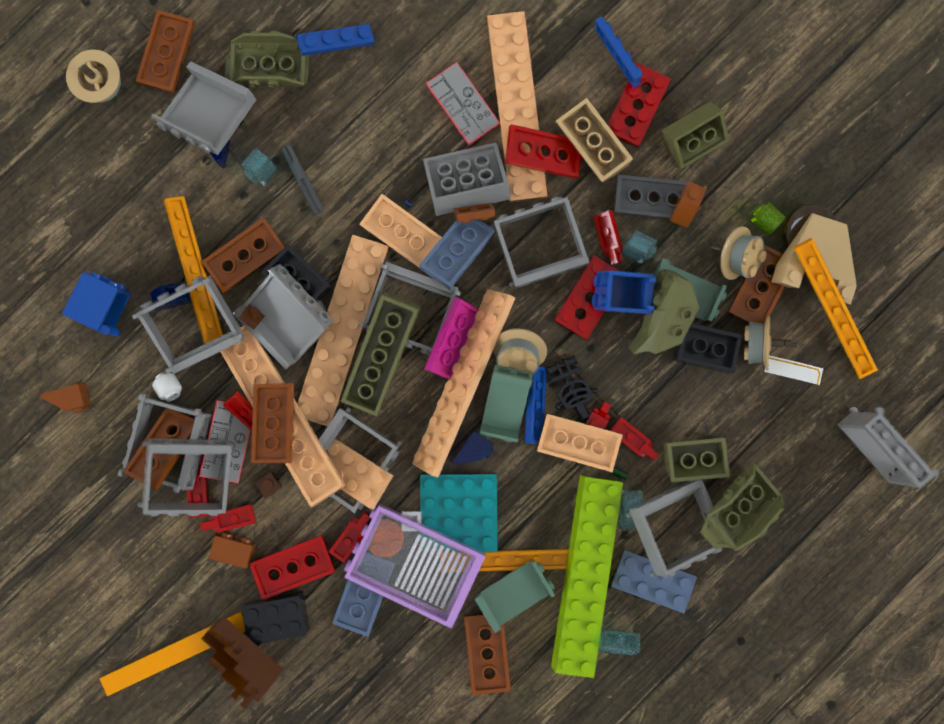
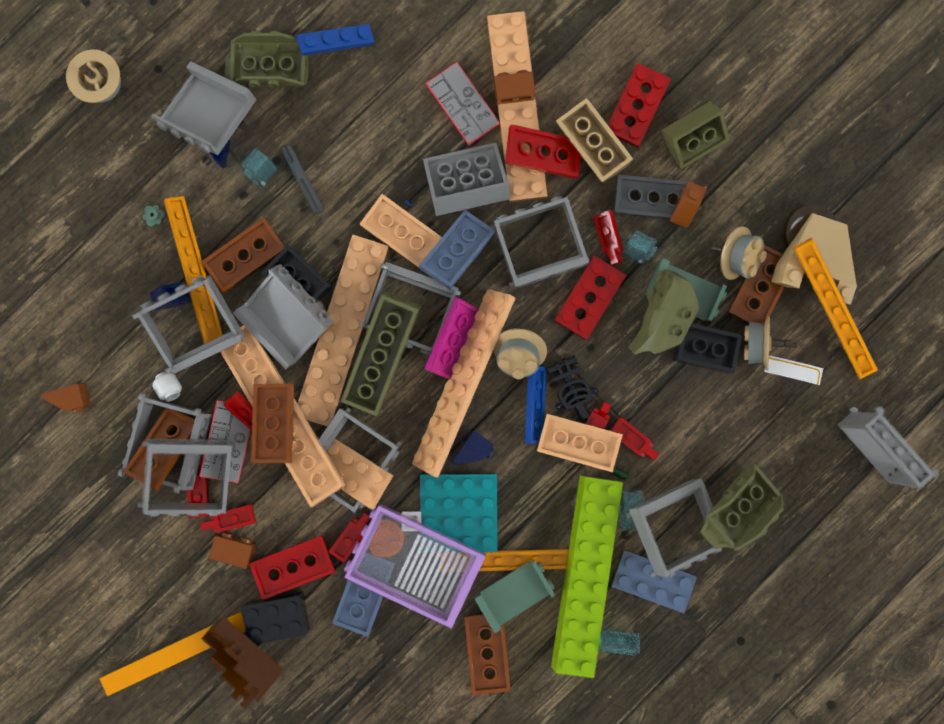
(97, 303): blue container -> none
(156, 219): none -> sand green plant
(165, 51): dark orange plate -> none
(251, 316): reddish brown plate -> none
(268, 484): reddish brown plate -> none
(469, 213): dark orange plate -> none
(506, 403): sand green panel -> none
(514, 87): none -> dark orange brick
(622, 57): blue plate -> none
(623, 292): blue container -> none
(696, 459): olive slope -> none
(767, 218): clear neon green brick -> none

